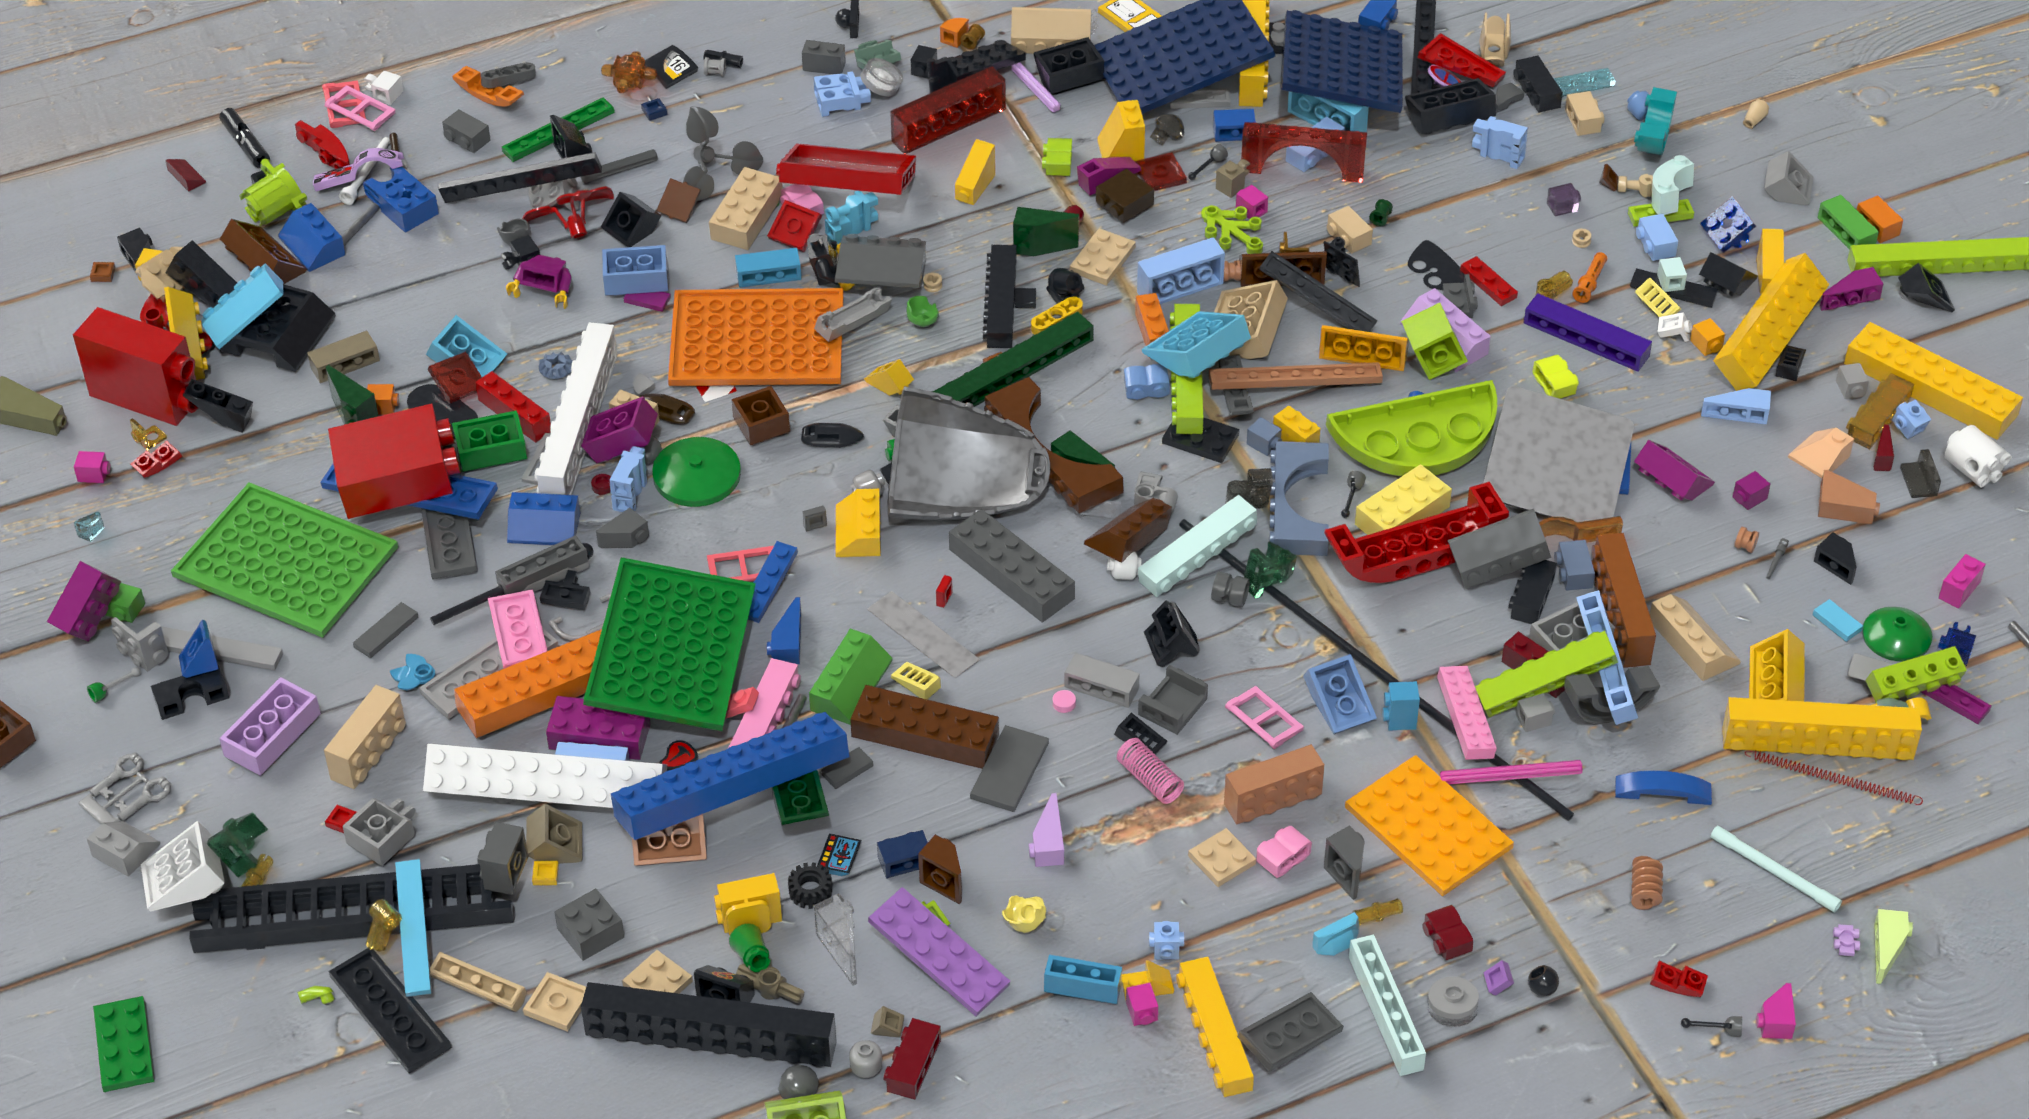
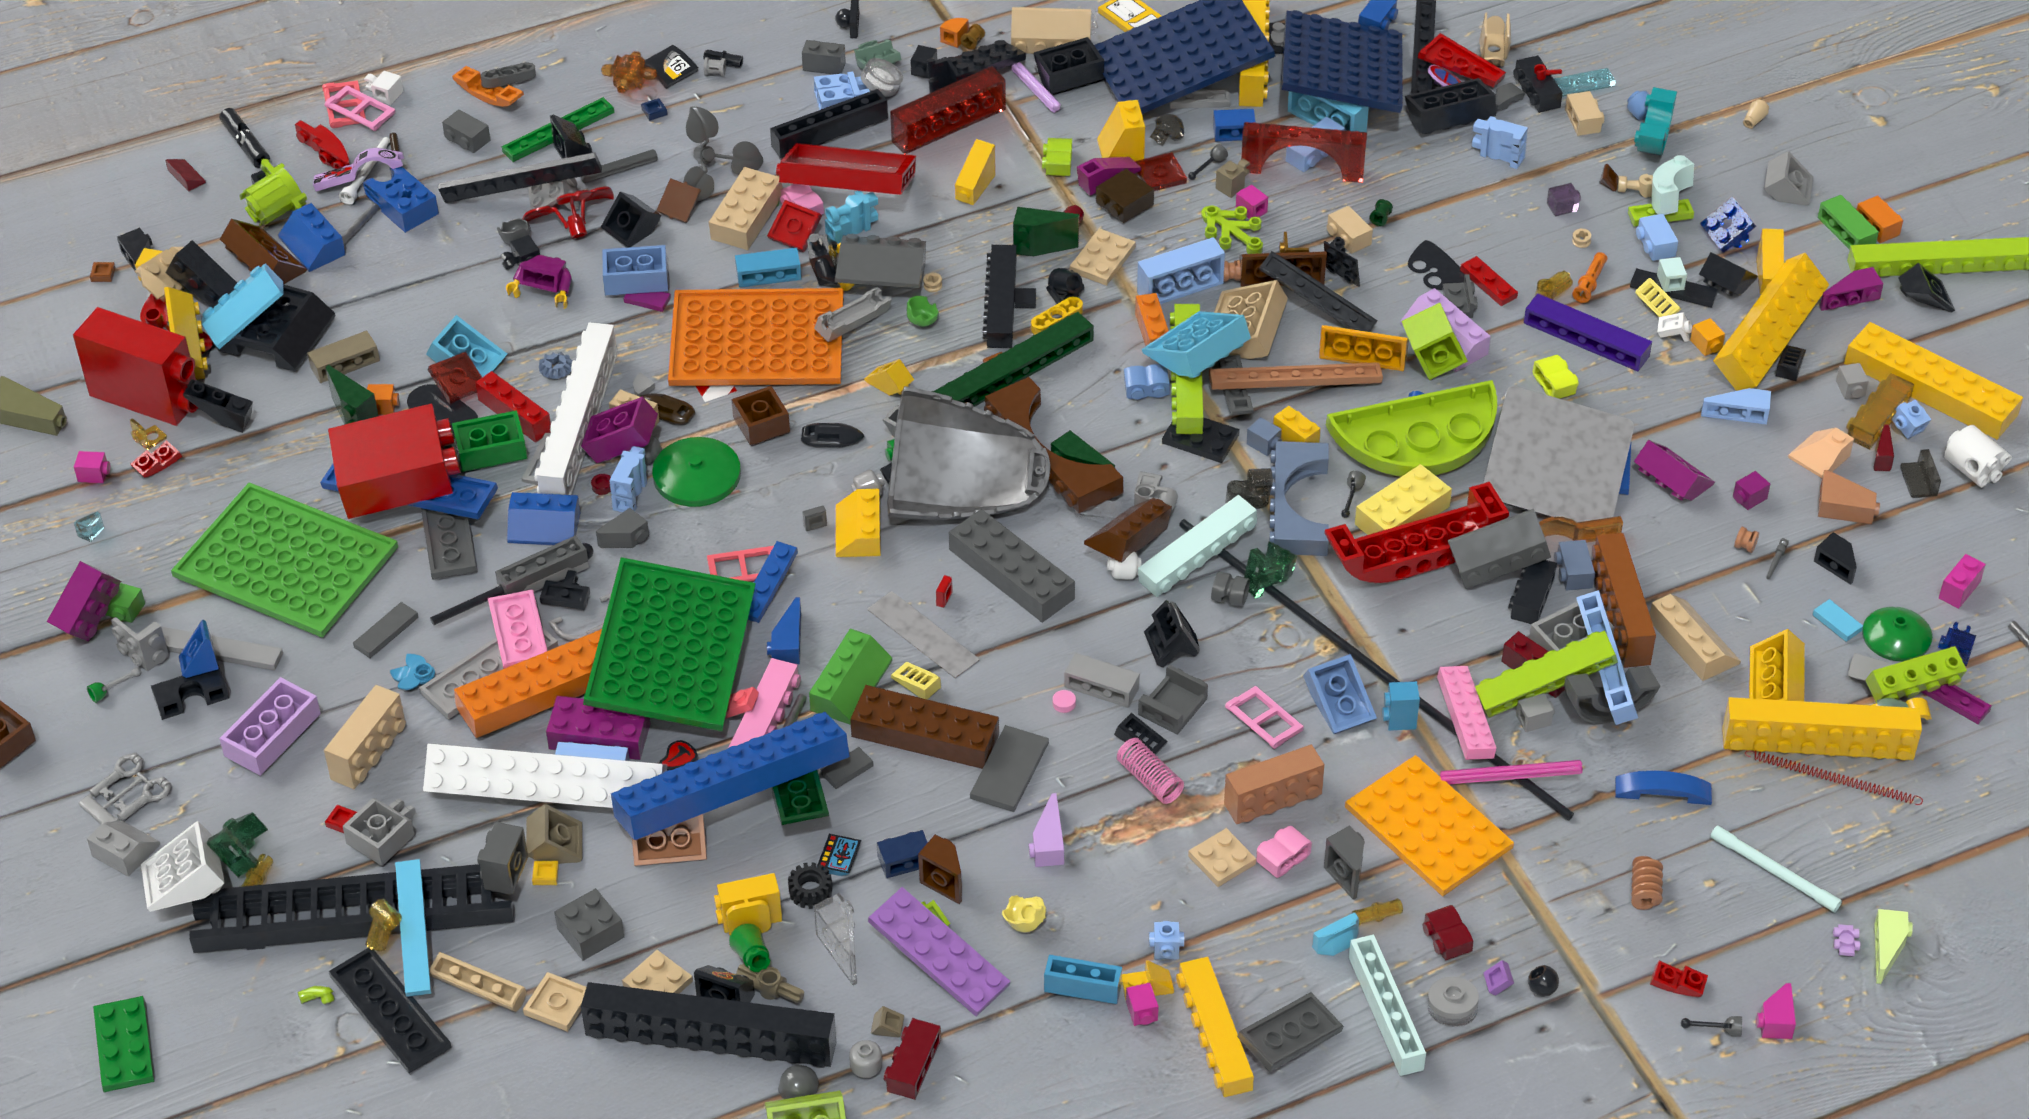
(830, 122): none -> black brick
(1541, 71): none -> red hand

